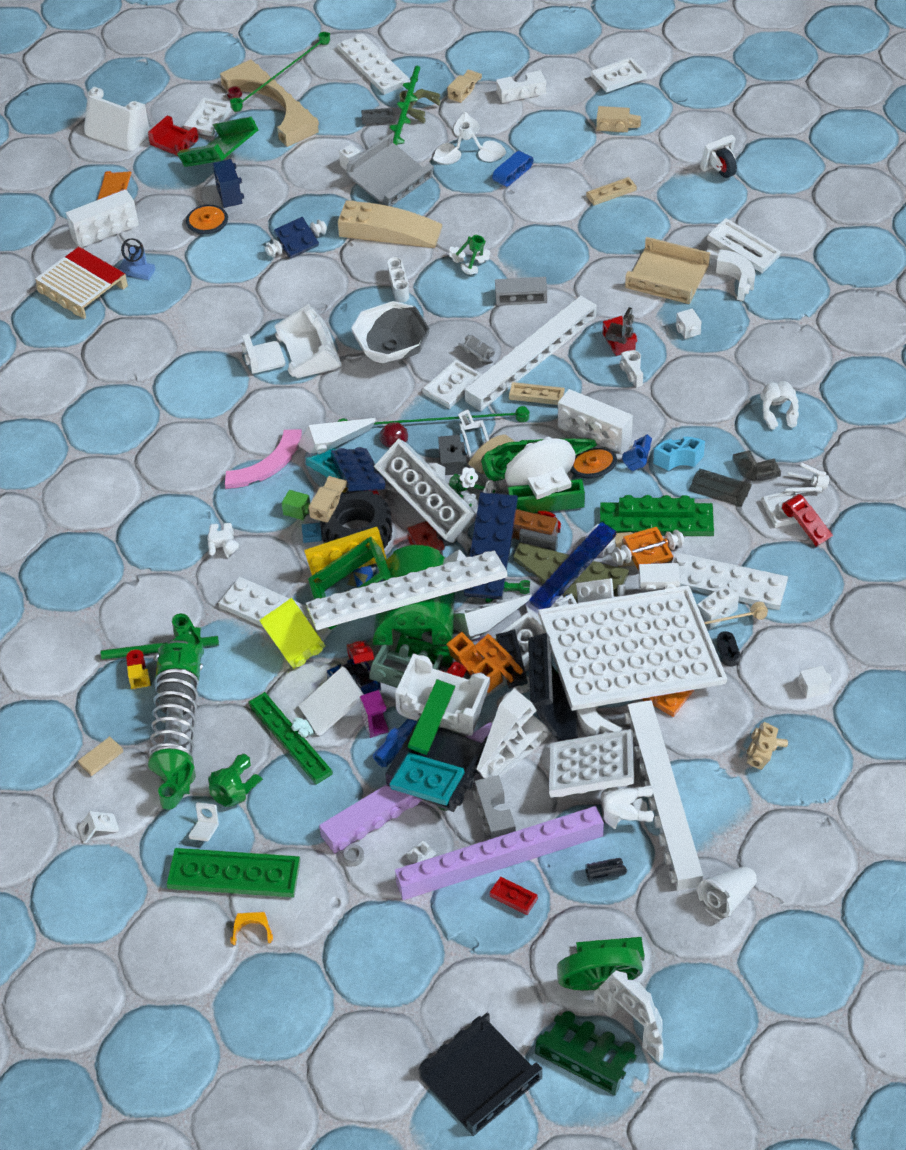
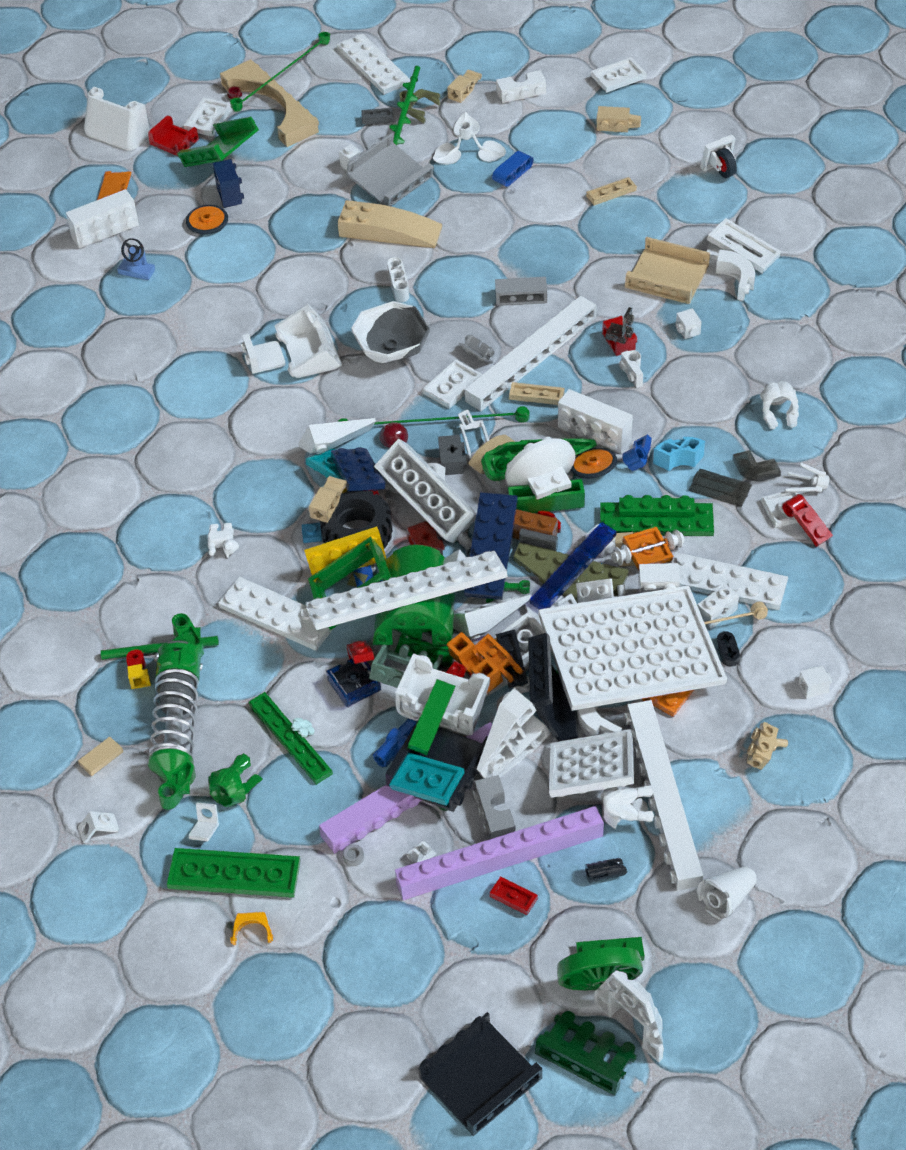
(79, 280): panel -> none
(270, 465): bright pink tile -> none
(292, 633): neon yellow slope -> none
(296, 238): dark blue plate -> none
(296, 505): bright green brick -> none
(331, 701): white tile -> none
(372, 713): magenta panel -> none
(467, 479): white plant -> none
(476, 245): plant -> none

